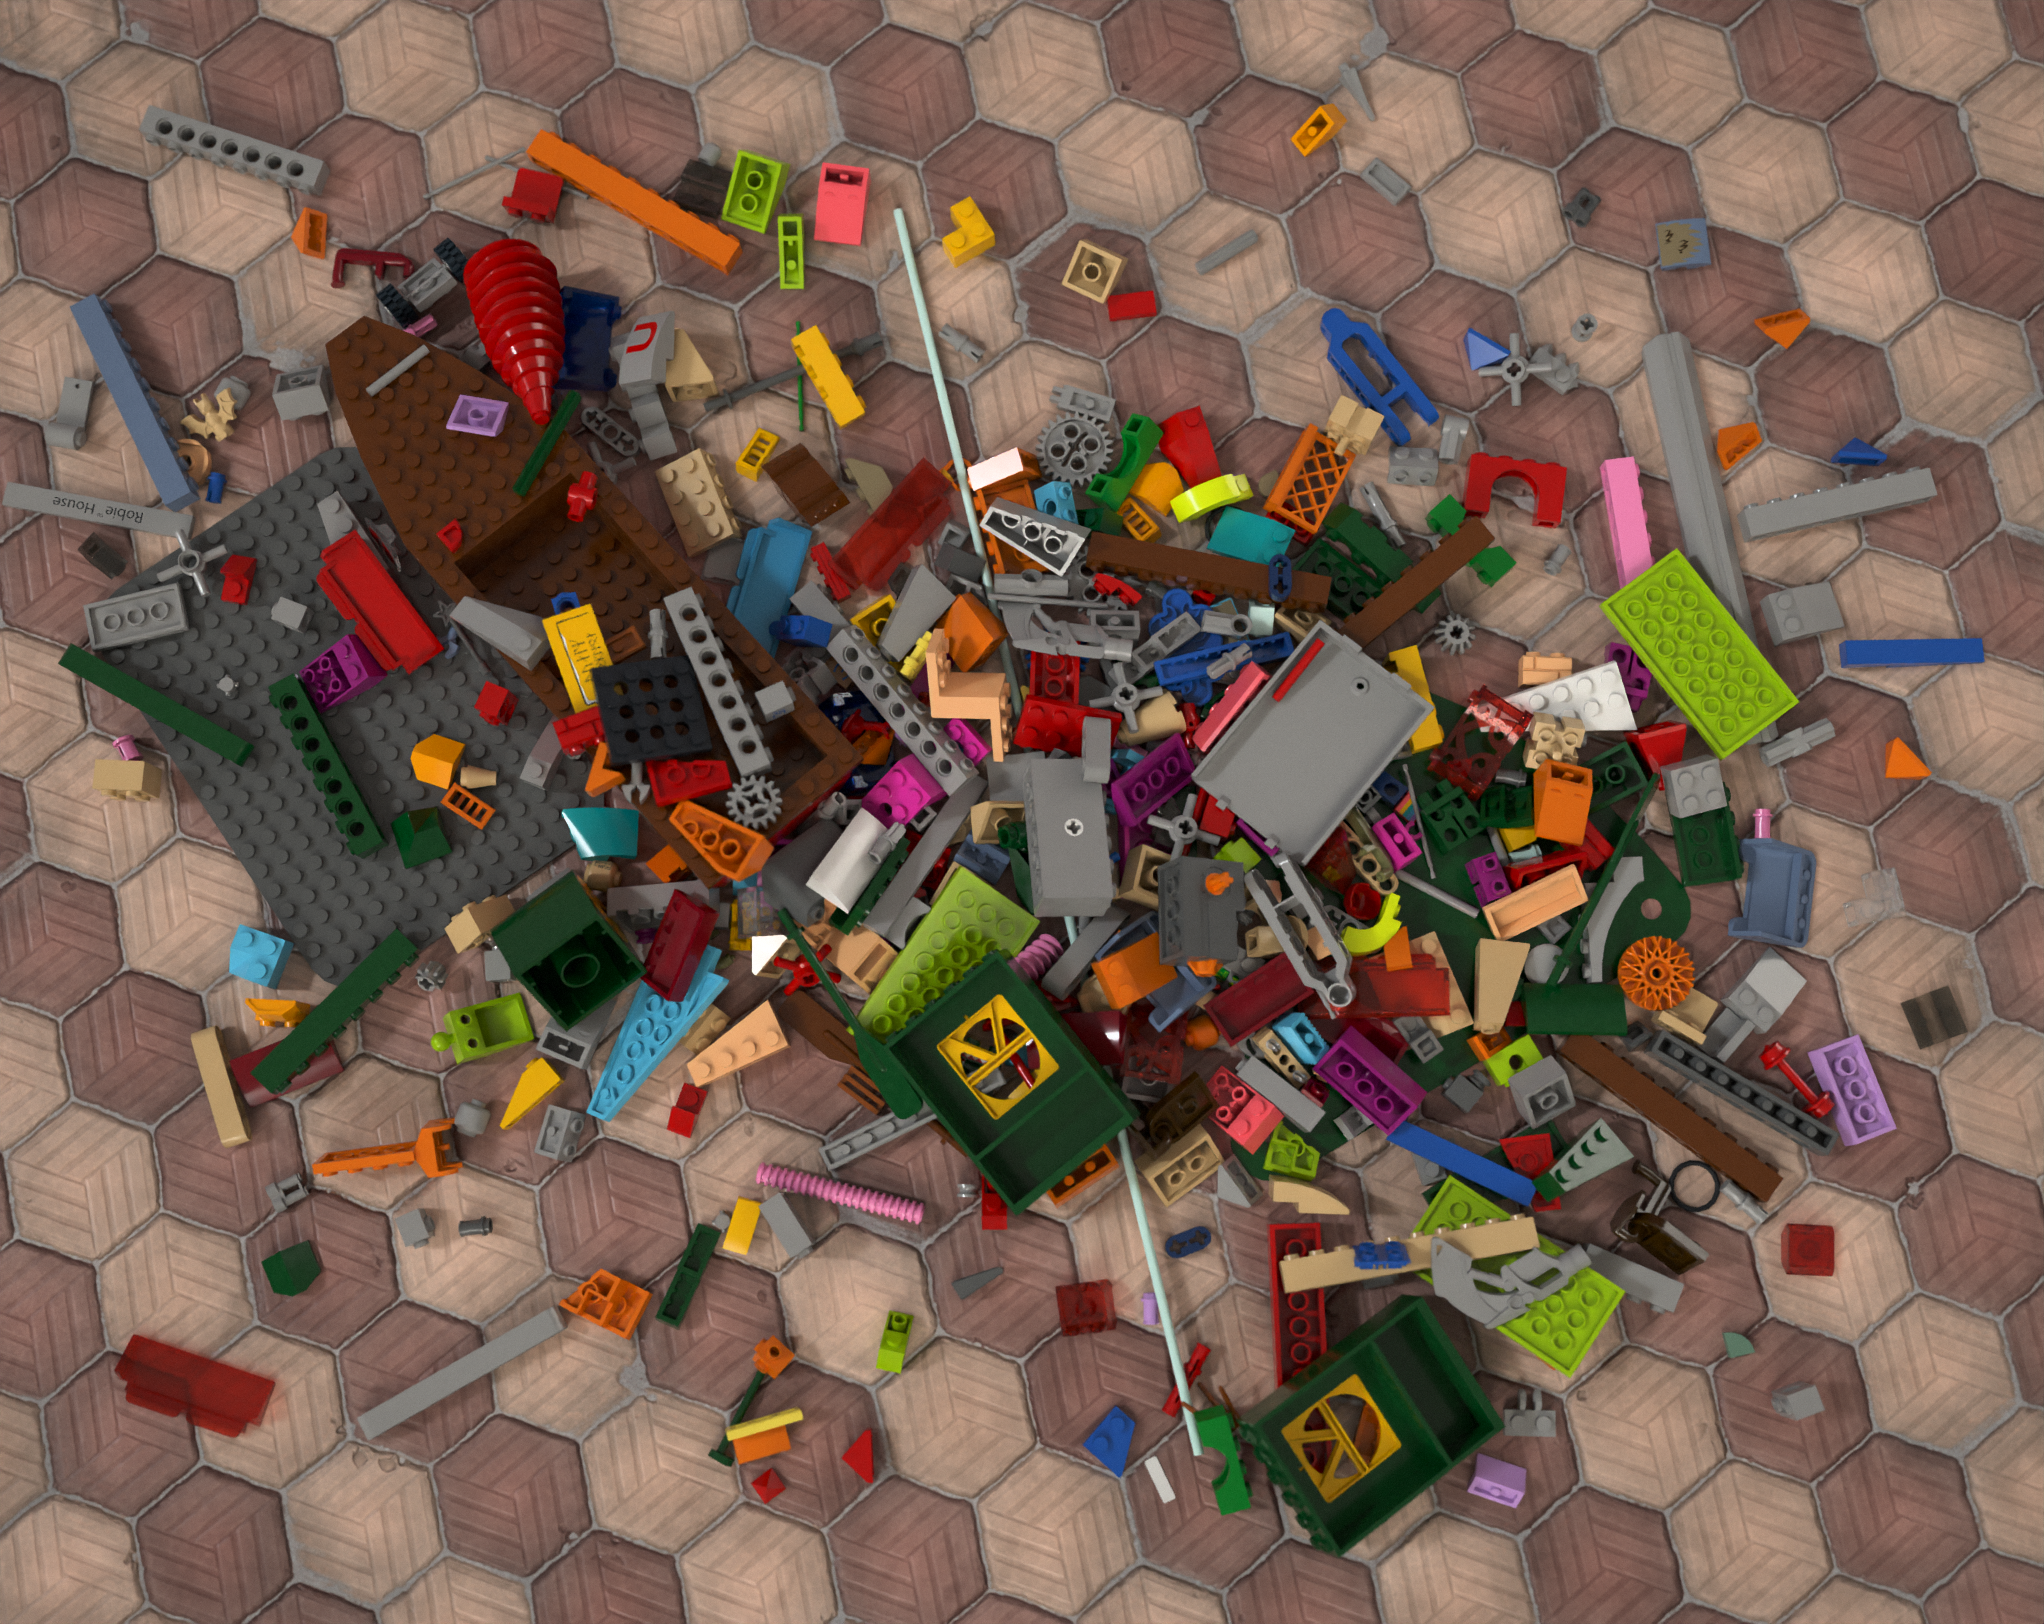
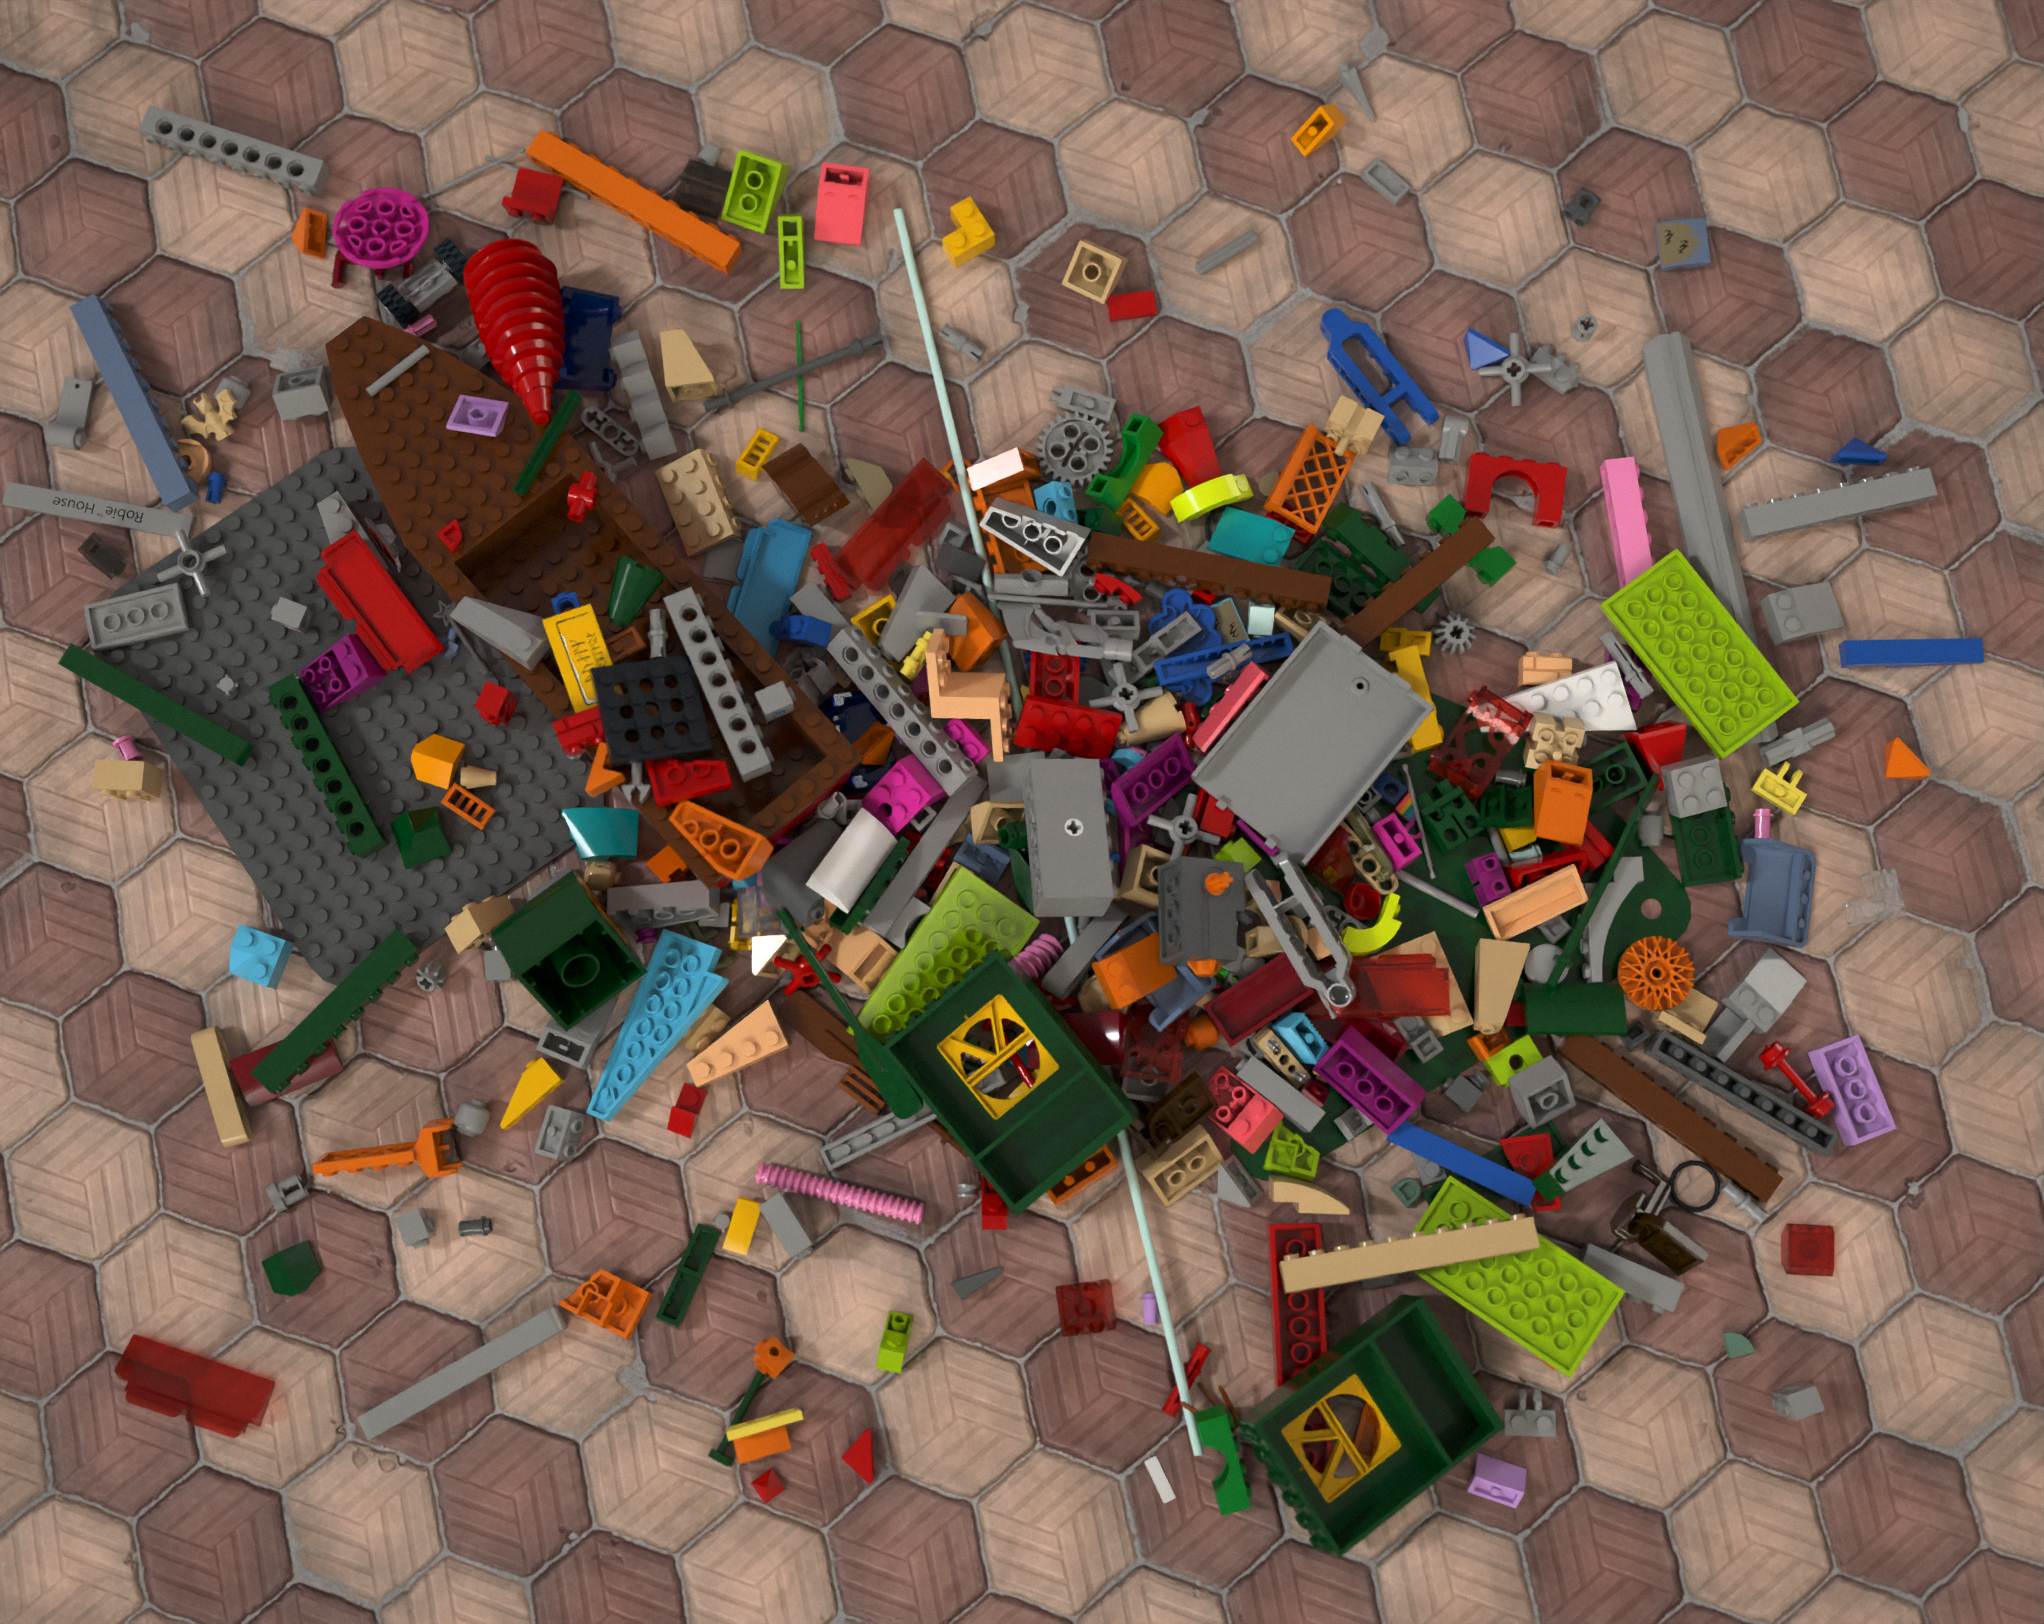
(238, 579): red slope -> none
(281, 1011): light orange slope -> none
(381, 228): none -> dark pink brick
(488, 1025): lime slope -> none
(543, 759): light grey slope -> none
(631, 590): none -> dark green cone
(648, 350): light grey slope -> none
(679, 946): dark red slope -> none
(745, 798): light grey gear -> none
(828, 377): yellow wedge -> none
(855, 725): red piece -> none
(886, 843): light grey axle -> none
(951, 623): none -> light grey slope
(1096, 749): light grey beam -> none
(1112, 1440): blue wing -> none
(1185, 1236): dark blue beam -> none
(1223, 624): light grey piece -> none
(1285, 577): dark blue beam -> none
(1298, 670): red bar -> none
(1390, 1253): blue hinge -> none
(1398, 951): orange slope -> none
(1400, 638): none -> yellow slope
(1407, 1191): none -> sand green tile
(1454, 1281): light grey piece -> none
(1627, 665): none -> light grey pin
(1651, 829): none -> light grey brick
(1778, 791): none -> light yellow hinge
(1784, 326): orange slope -> none
(1934, 1017): clear smoke slope -> none

